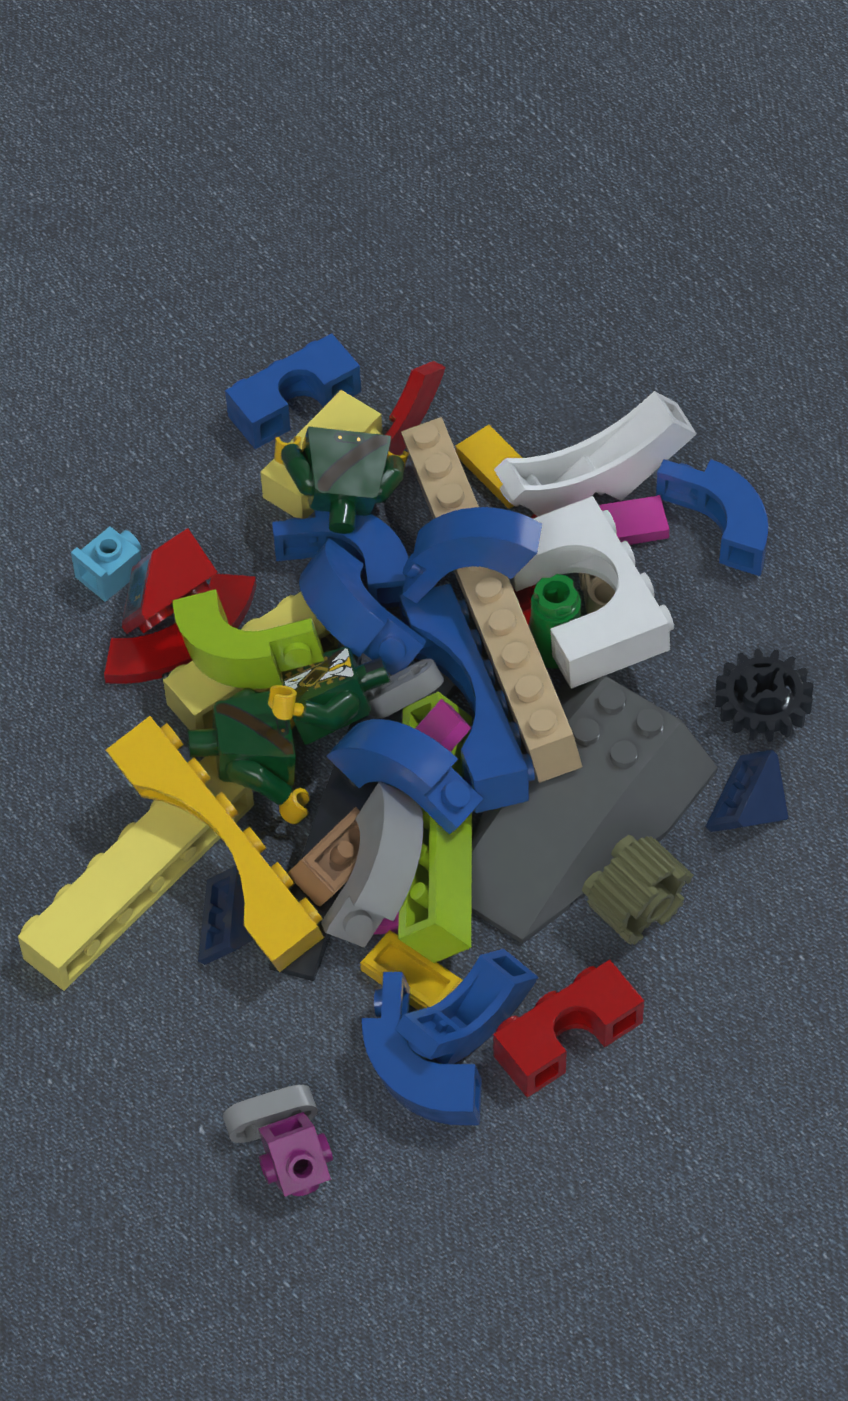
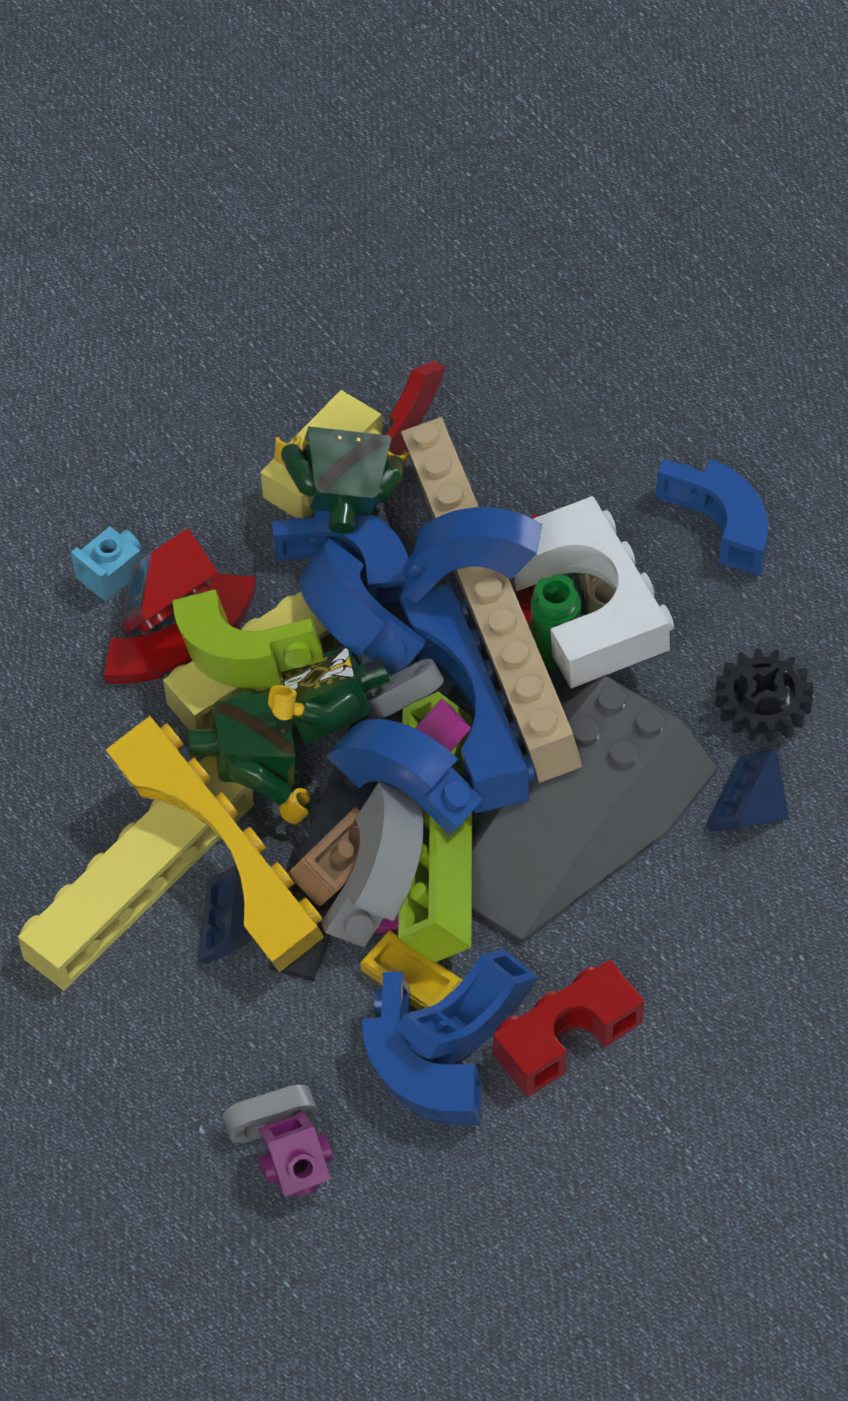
(316, 371): blue arch -> none
(482, 454): yellow tile -> none
(605, 463): white arch -> none
(637, 887): olive brick -> none
(639, 519): dark pink tile -> none

